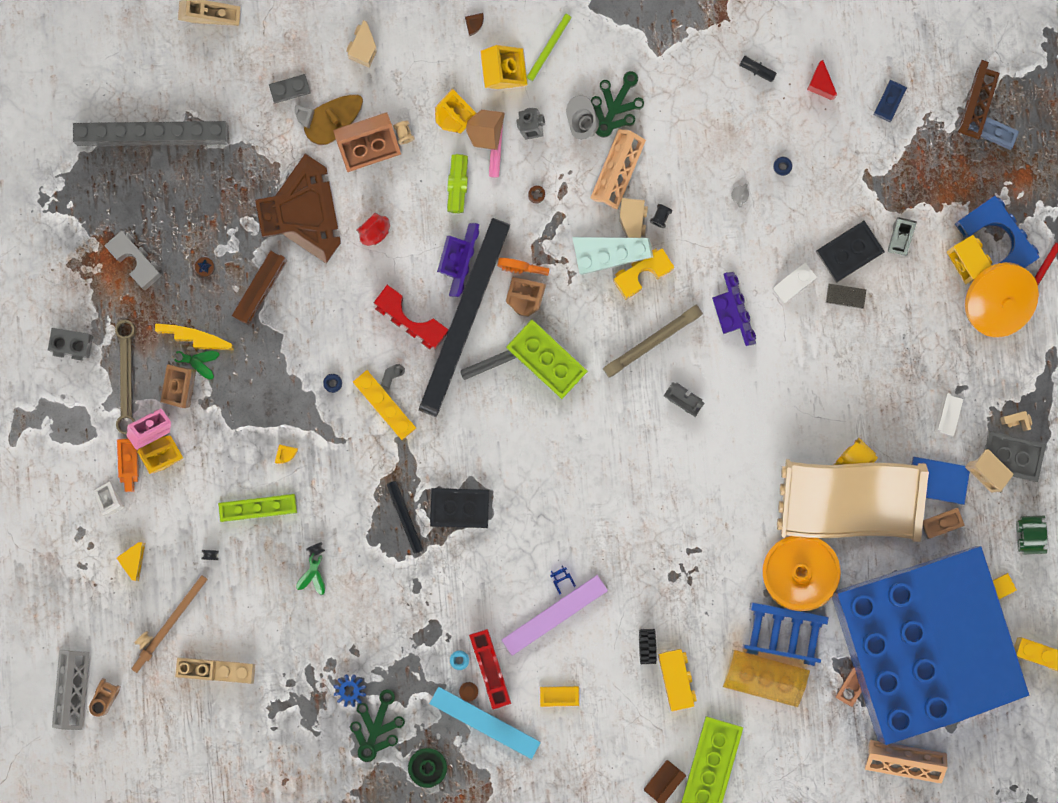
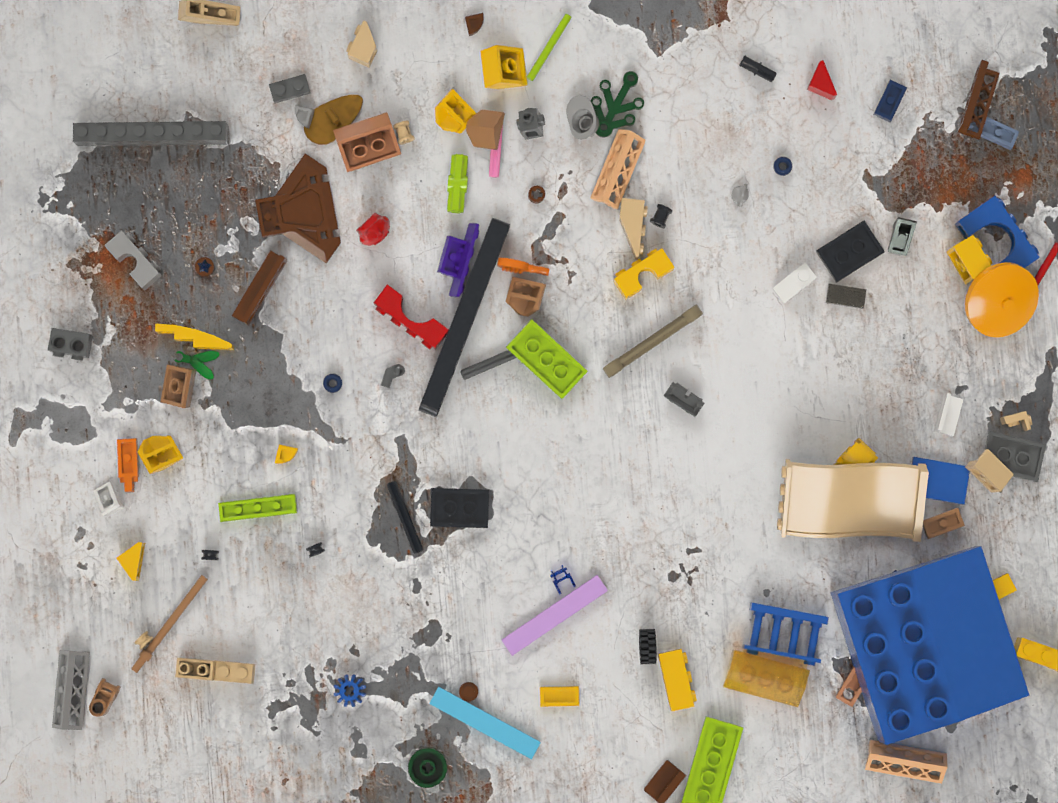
(125, 374): dark tan piece -> none
(148, 429): bright pink brick -> none
(313, 575): green piece -> none
(375, 729): dark green plant -> none
(384, 405): yellow plate -> none
(454, 664): medium azure plate -> none
(490, 669): red arch -> none
(604, 253): light aqua wing -> none
(732, 310): dark purple bracket -> none
(801, 573): light orange dish -> none
(1032, 534): dark green brick -> none

